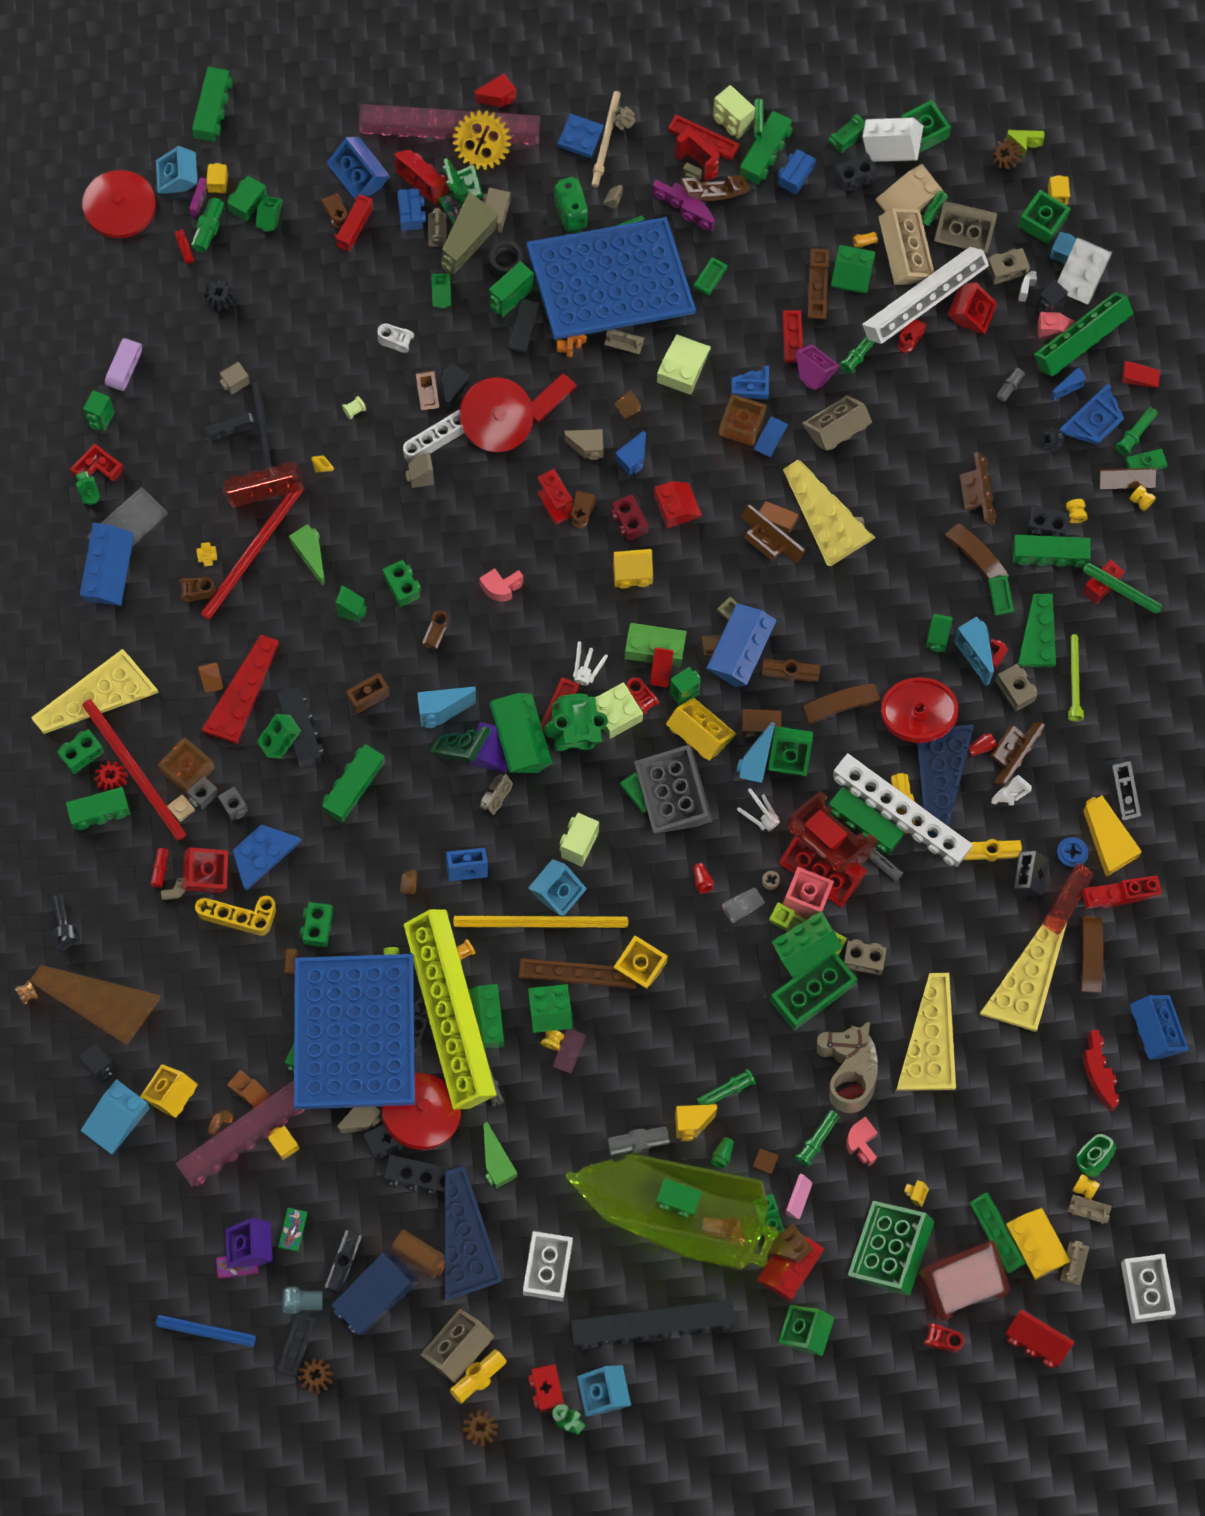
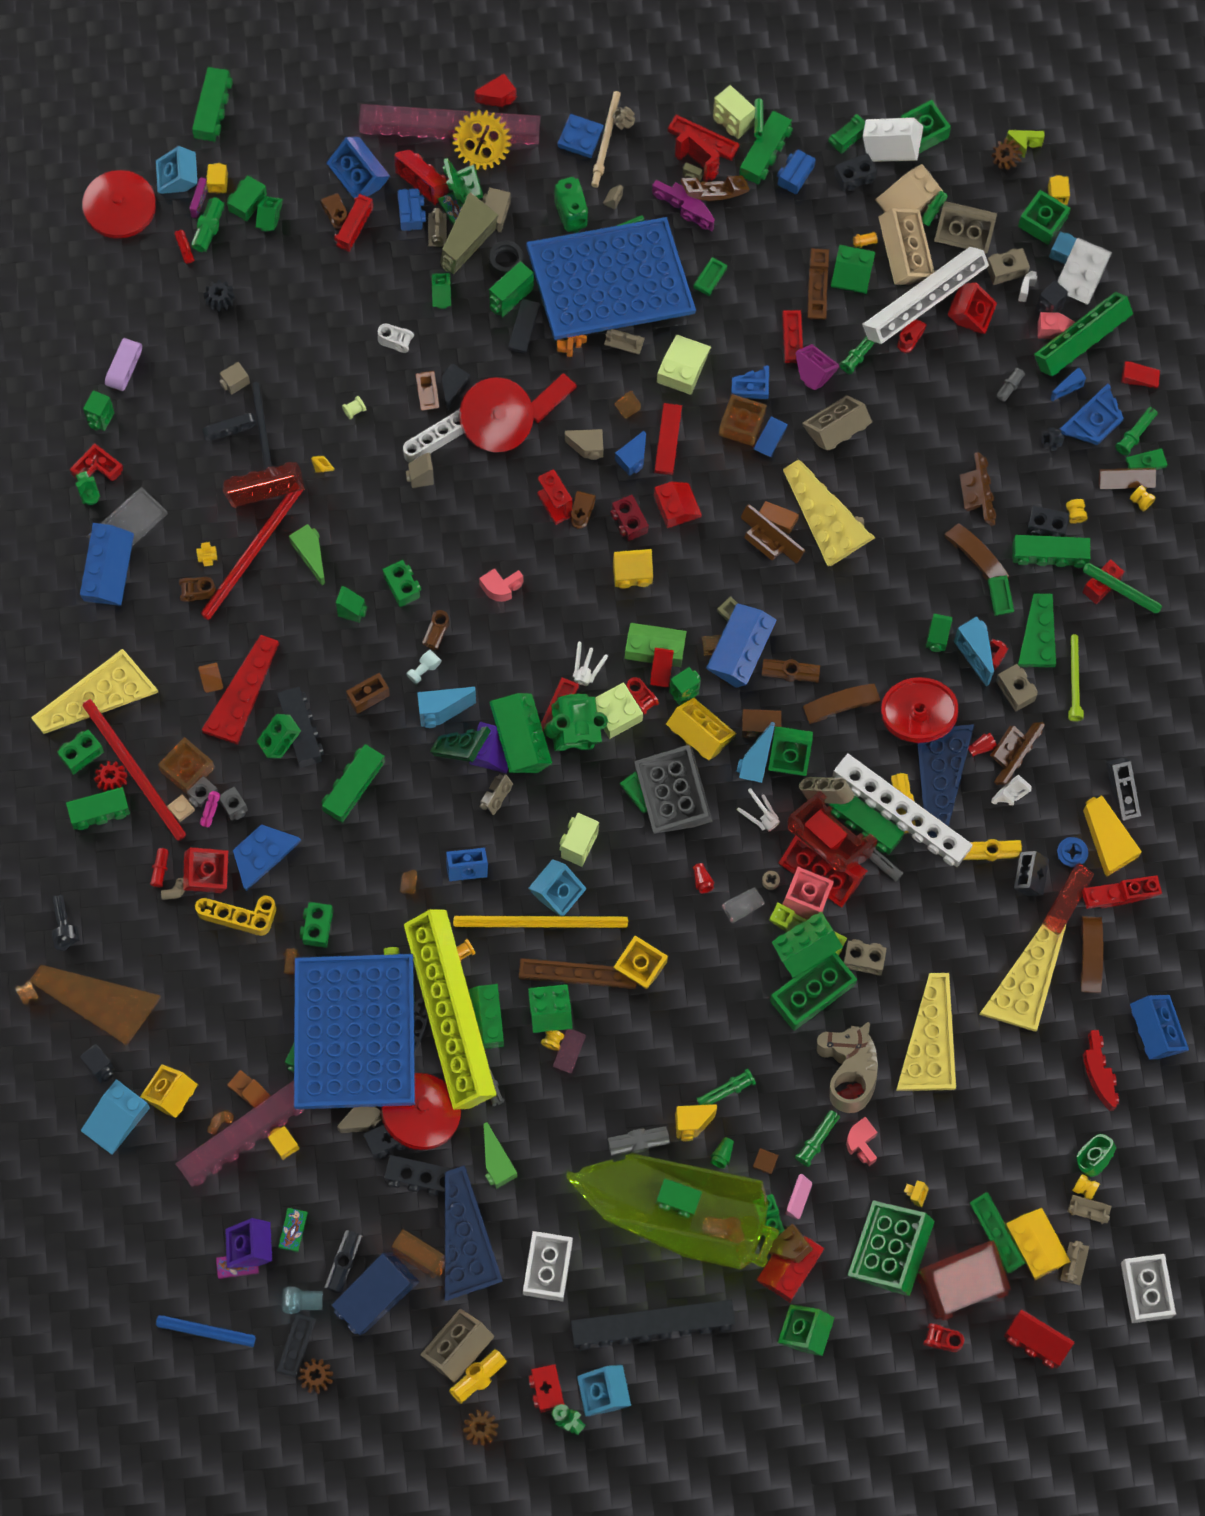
(210, 809): none -> dark pink axle
(428, 661): none -> light aqua leg
(668, 439): none -> red tile
(835, 789): none -> dark tan beam

